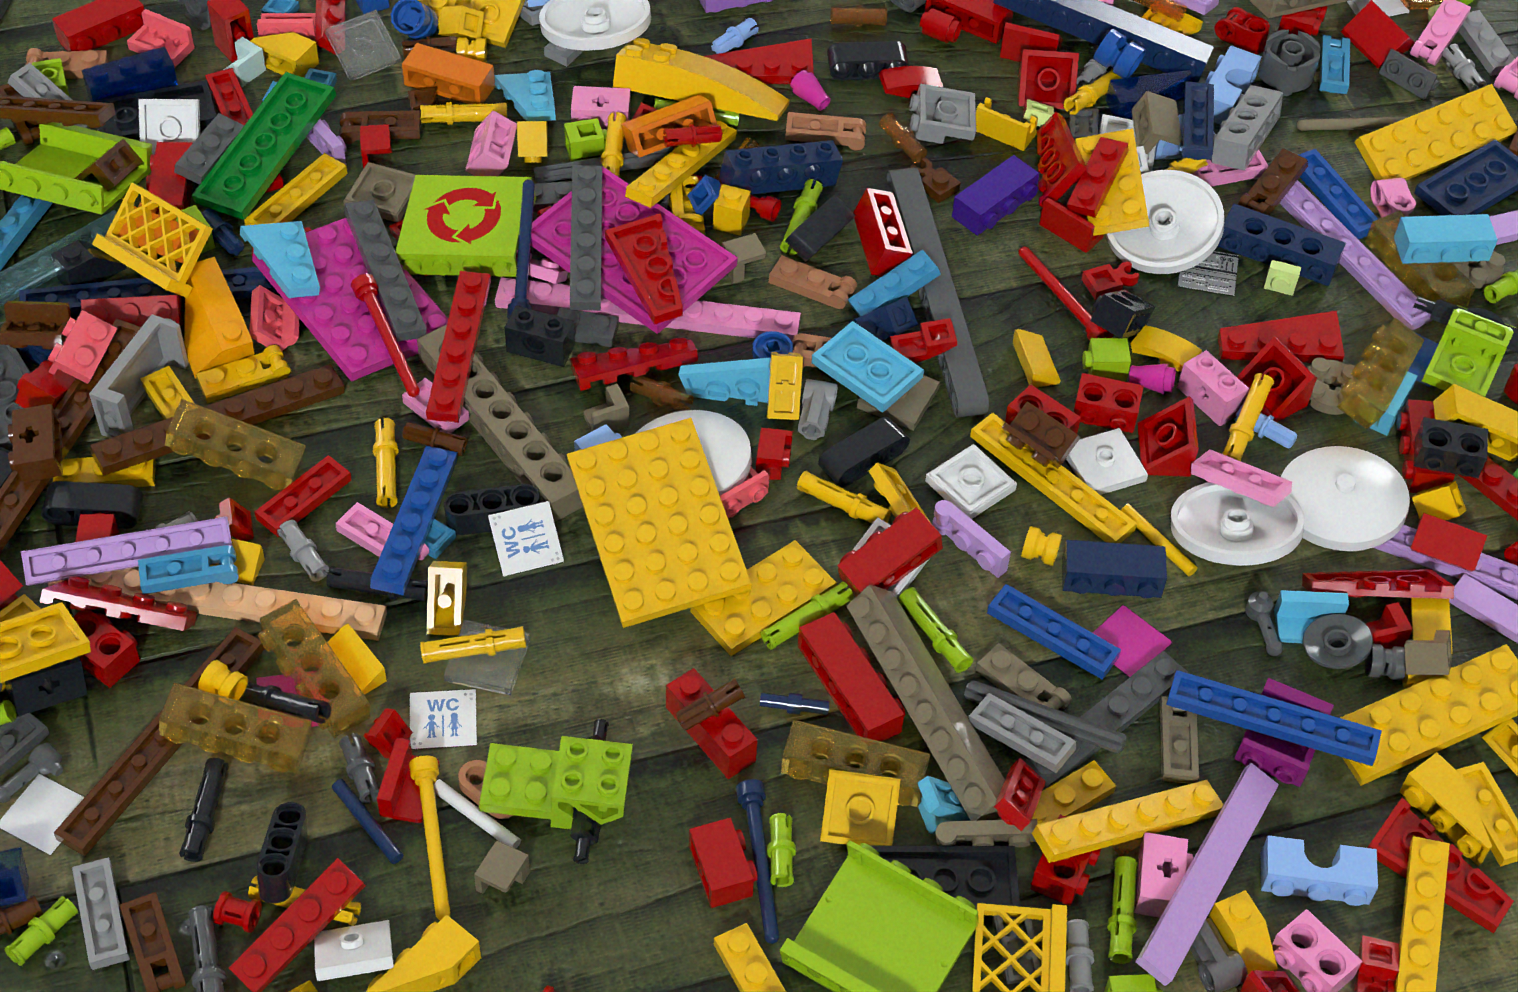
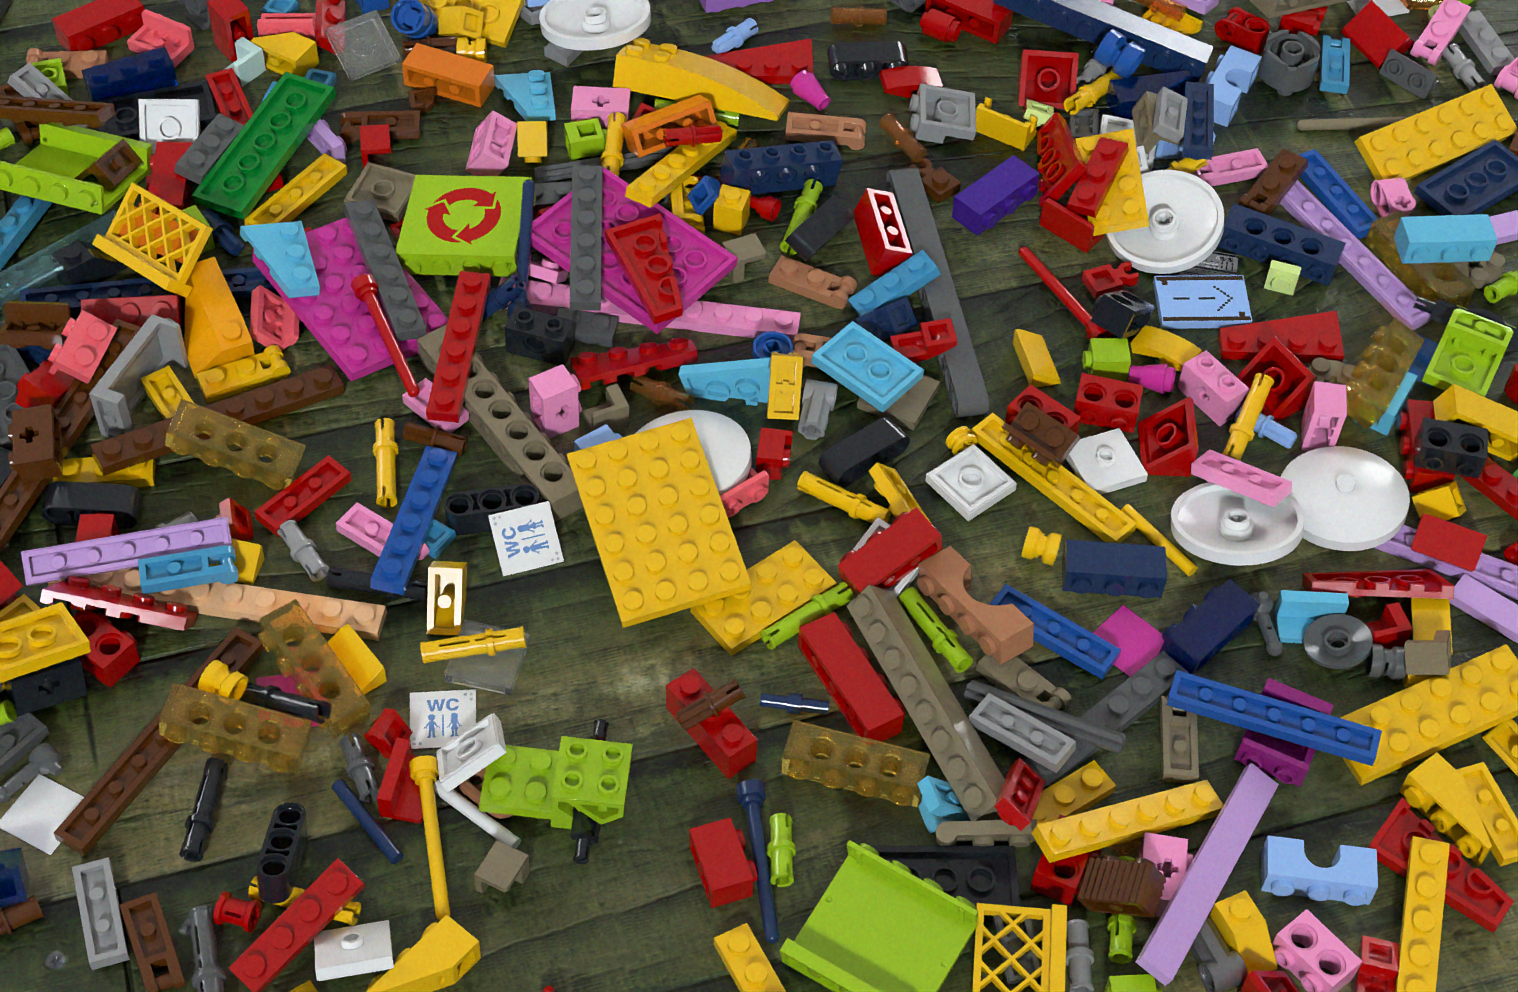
(41, 930): lime pin -> none
(459, 113): yellow pin -> none
(470, 752): none -> white plate
(500, 296): none -> dark blue axle
(555, 401): none -> bright pink brick
(860, 808): yellow plate -> none
(960, 439): none -> yellow bush
(971, 538): lavender plate -> none
(998, 629): none -> nougat arch
(1020, 37): red slope -> none
(1122, 886): none -> reddish brown brick
(1170, 115): none -> light grey plate
(1201, 301): none -> light blue tile
(1209, 626): none -> clear blue brick
(1246, 127): light grey brick -> none
(1323, 416): none -> bright pink brick

